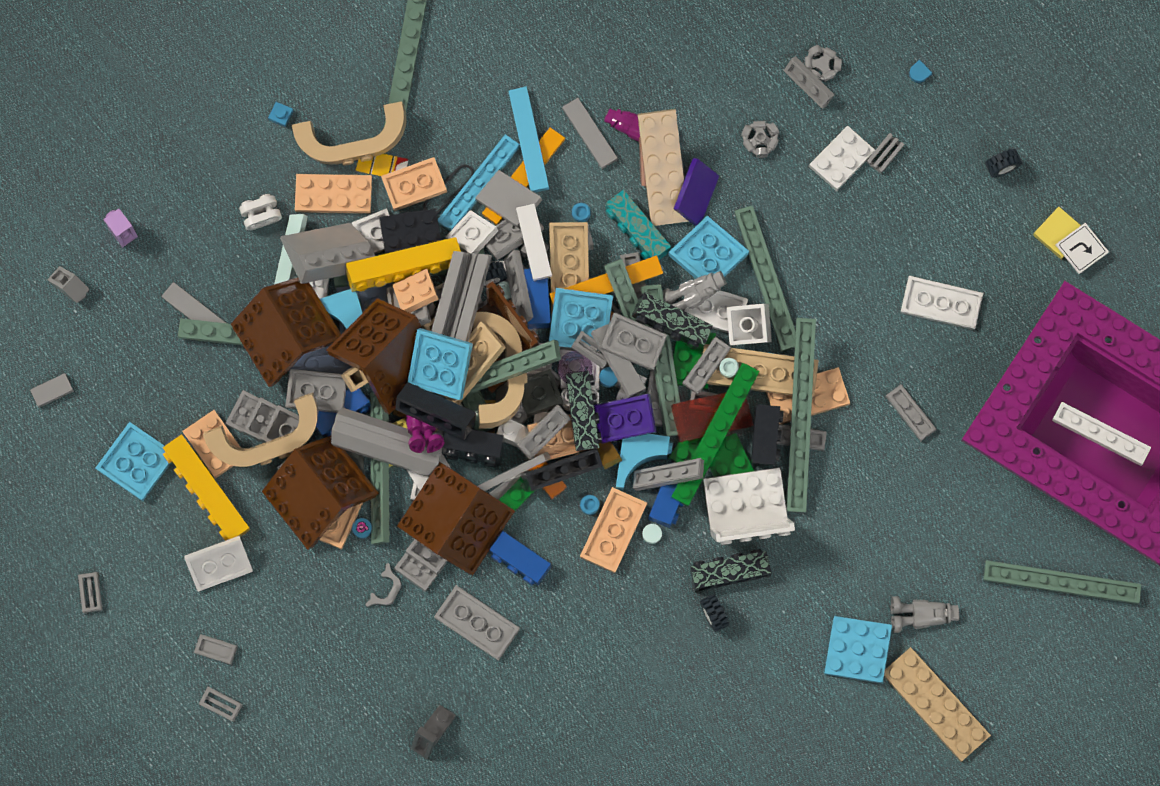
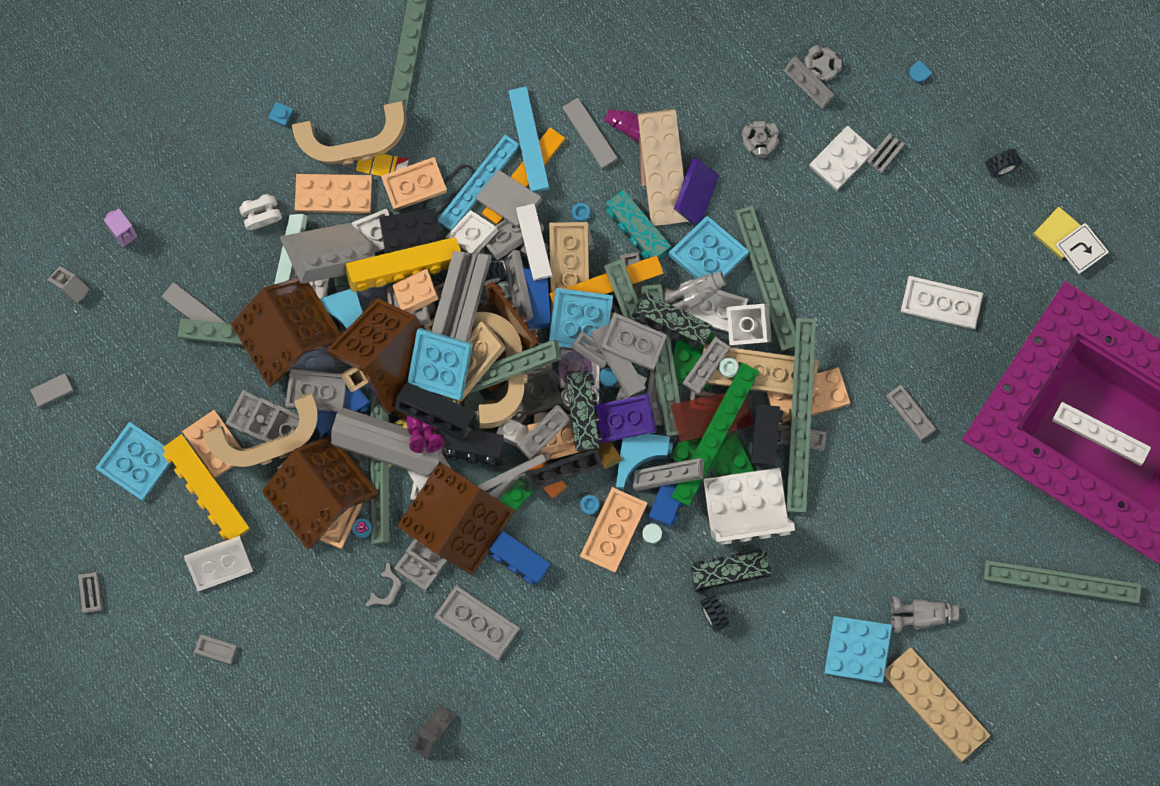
(235, 711): light grey tile -> none

